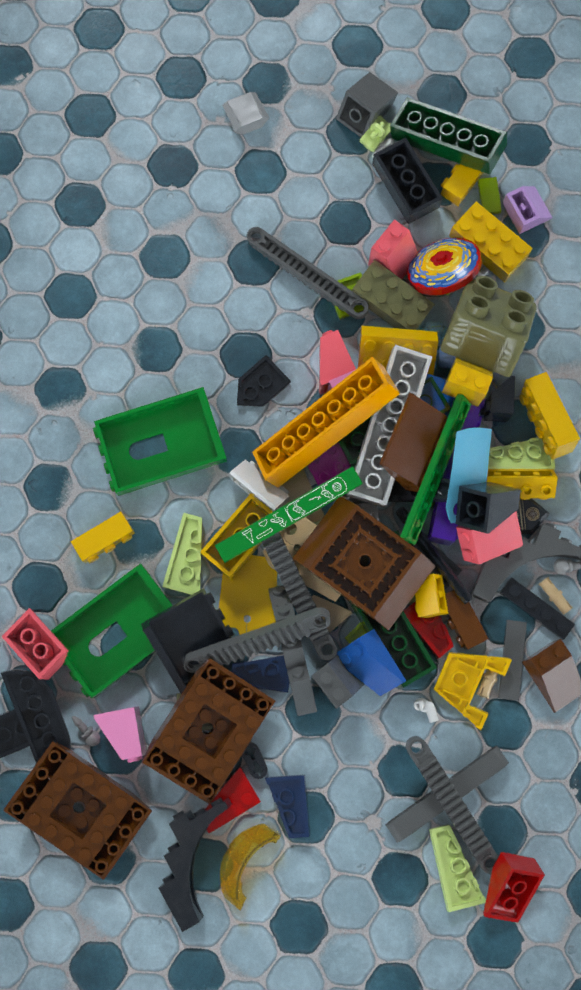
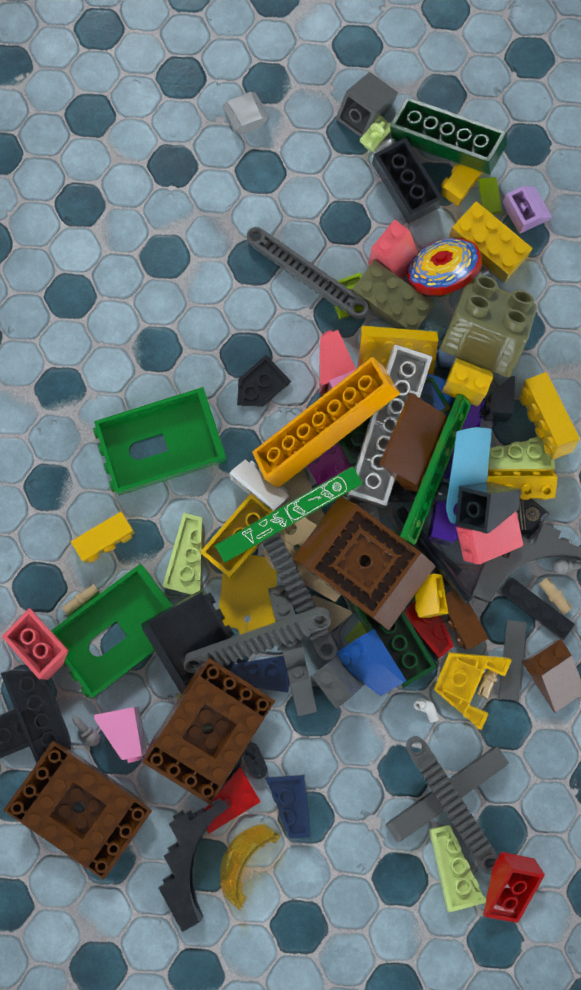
(80, 600): none -> tan pin

